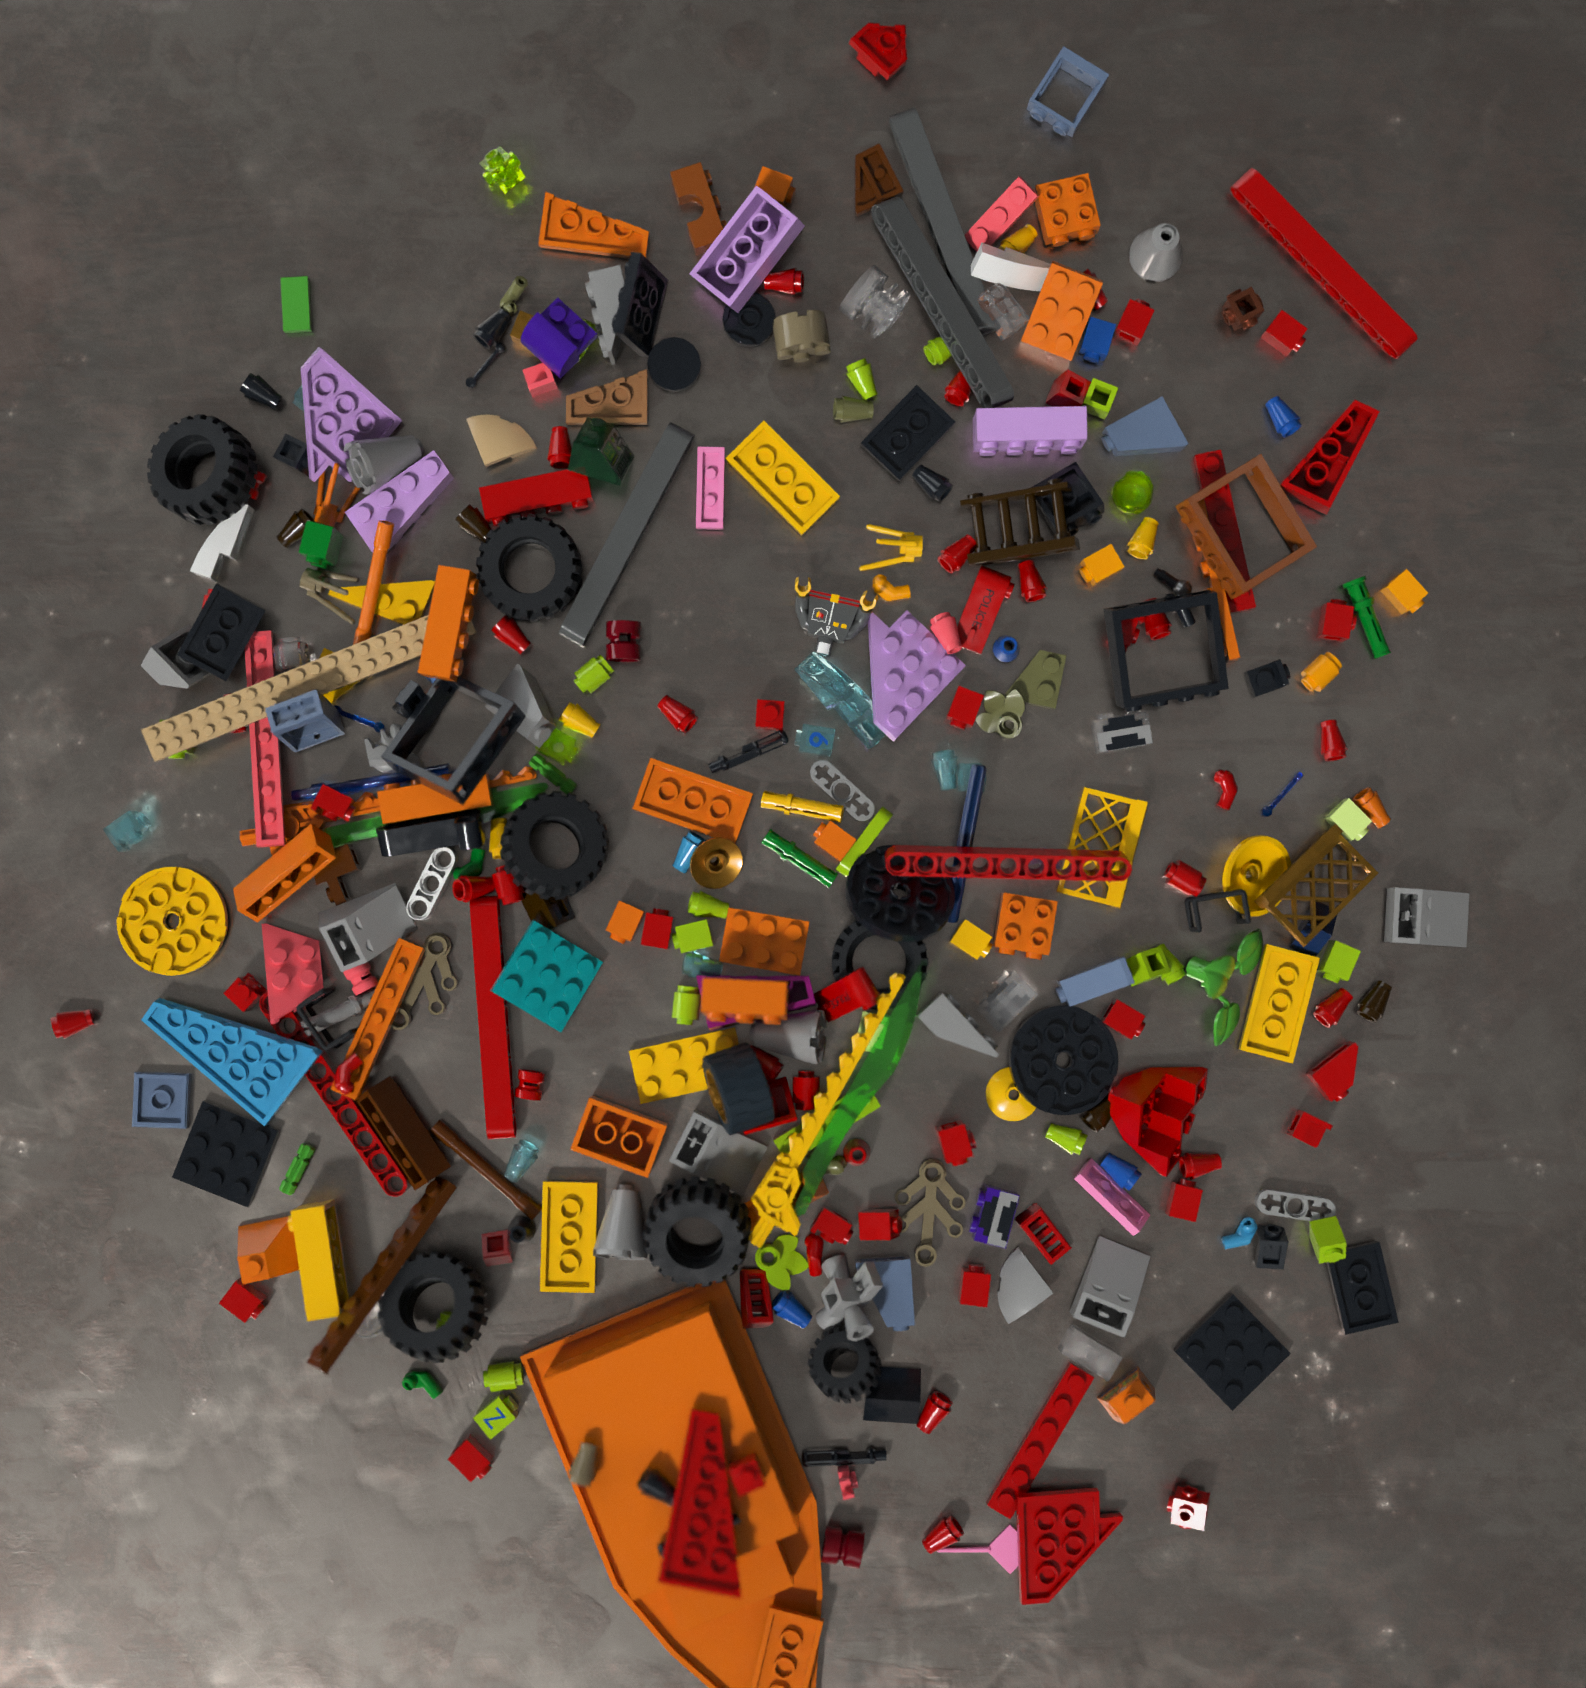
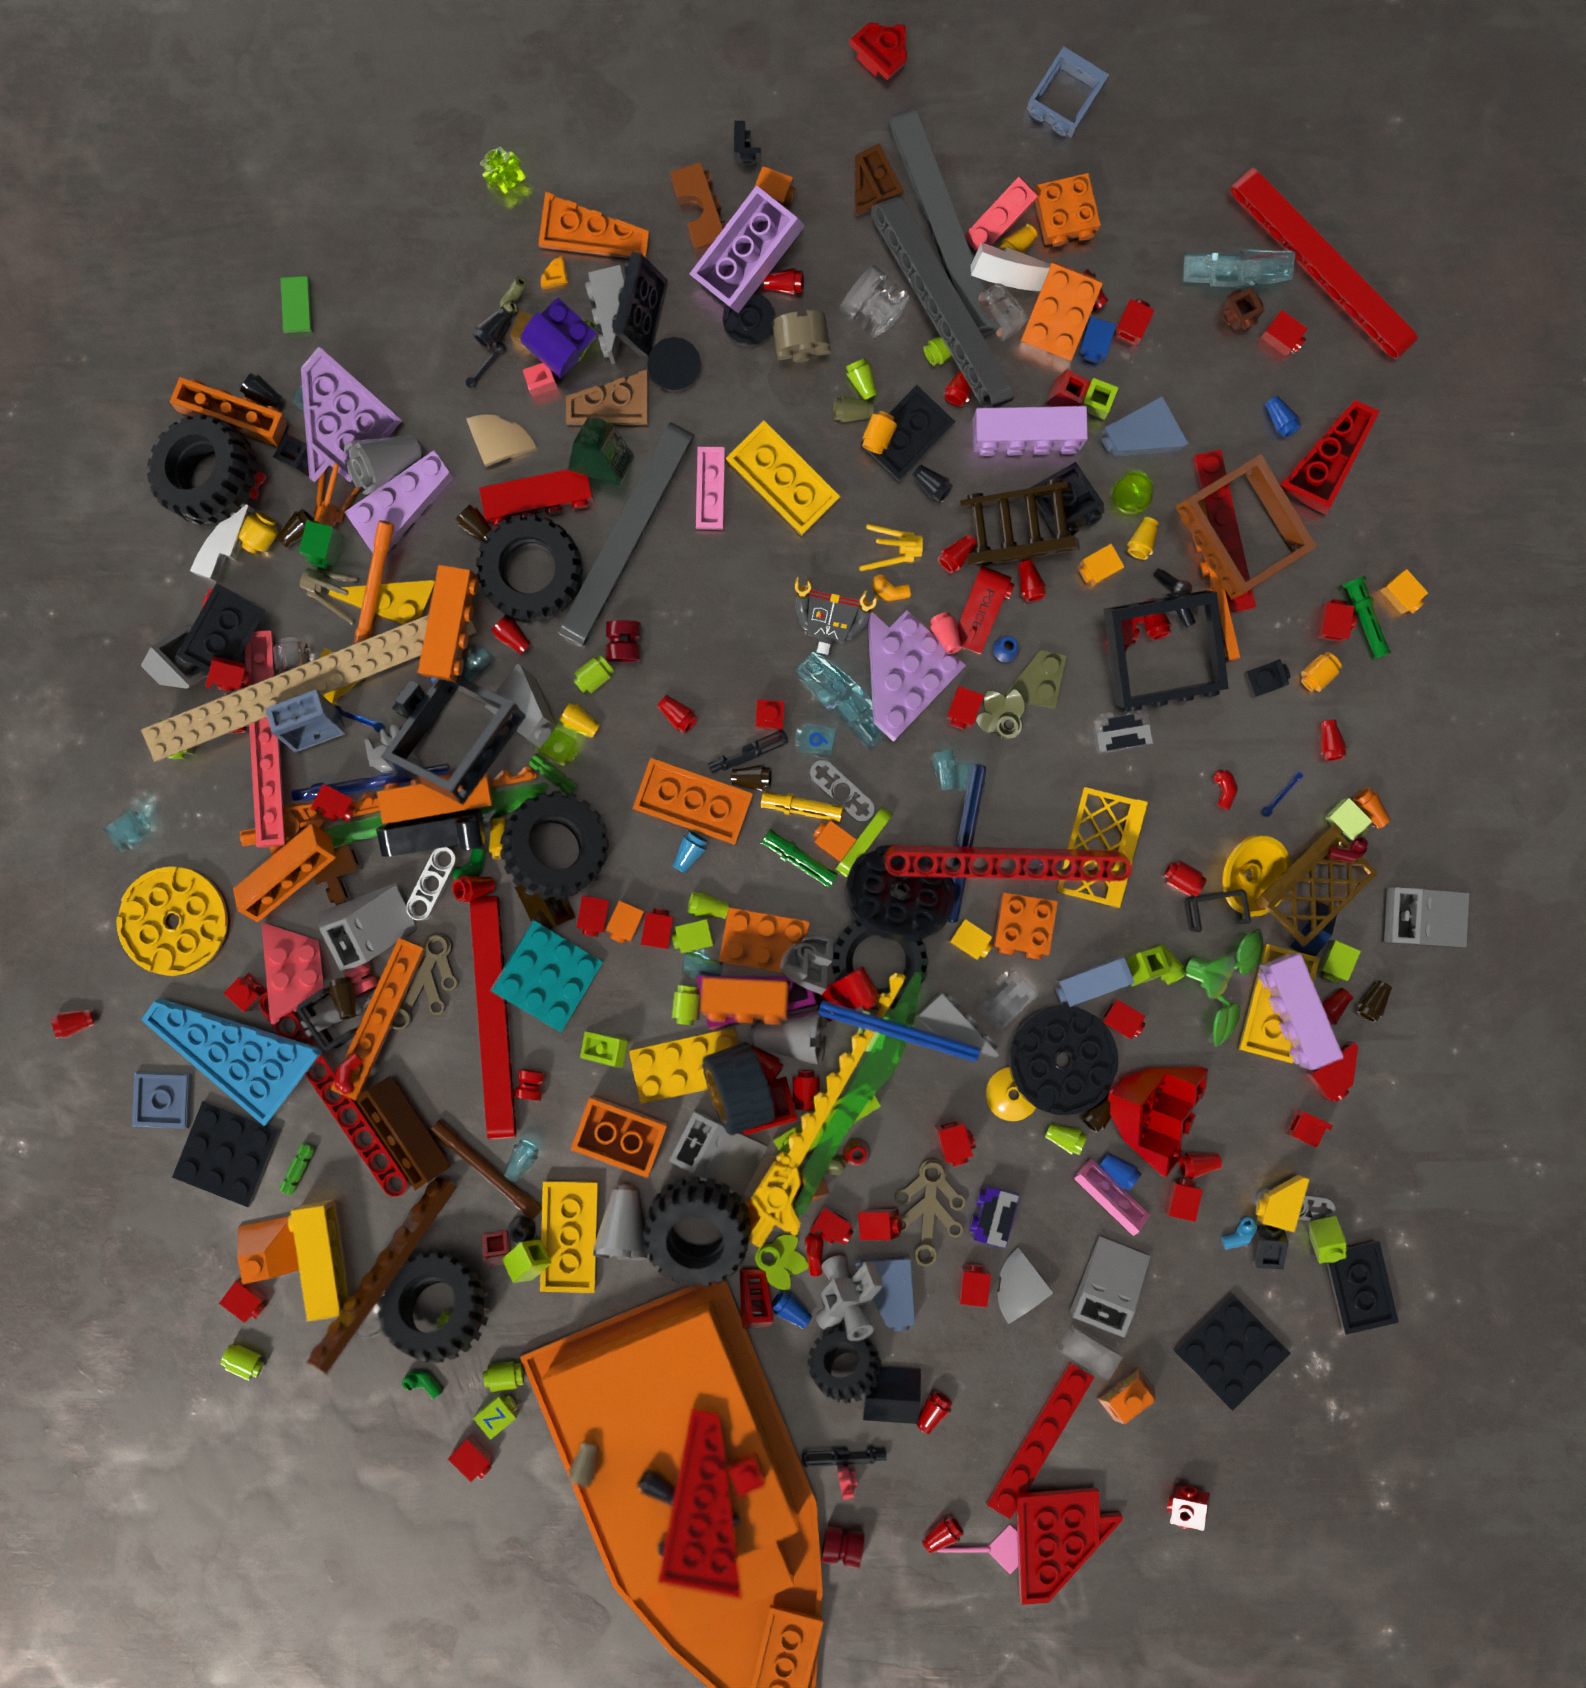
(227, 674): none -> red brick
(242, 413): none -> orange brick
(242, 1362): none -> lime brick
(258, 532): none -> yellow head
(343, 996): none -> dark brown cone
(475, 662): none -> clear light blue cone
(506, 888): red brick -> none
(526, 1261): none -> lime brick
(554, 274): none -> light orange tile
(559, 448): red cone -> none
(593, 915): none -> red brick
(604, 1049): none -> lime slope
(720, 872): pearl gold dish -> none
(742, 145): none -> black bracket
(753, 777): none -> dark brown cone
(808, 962): none -> light grey brick
(879, 432): none -> light orange brick
(899, 1031): none -> blue axle
(1031, 1220): red slope -> none
(1156, 253): light grey cone -> none
(1241, 269): none -> clear light blue slope
(1283, 1204): none -> yellow slope
(1299, 1011): none -> lavender brick
(1350, 853): none -> dark red arm

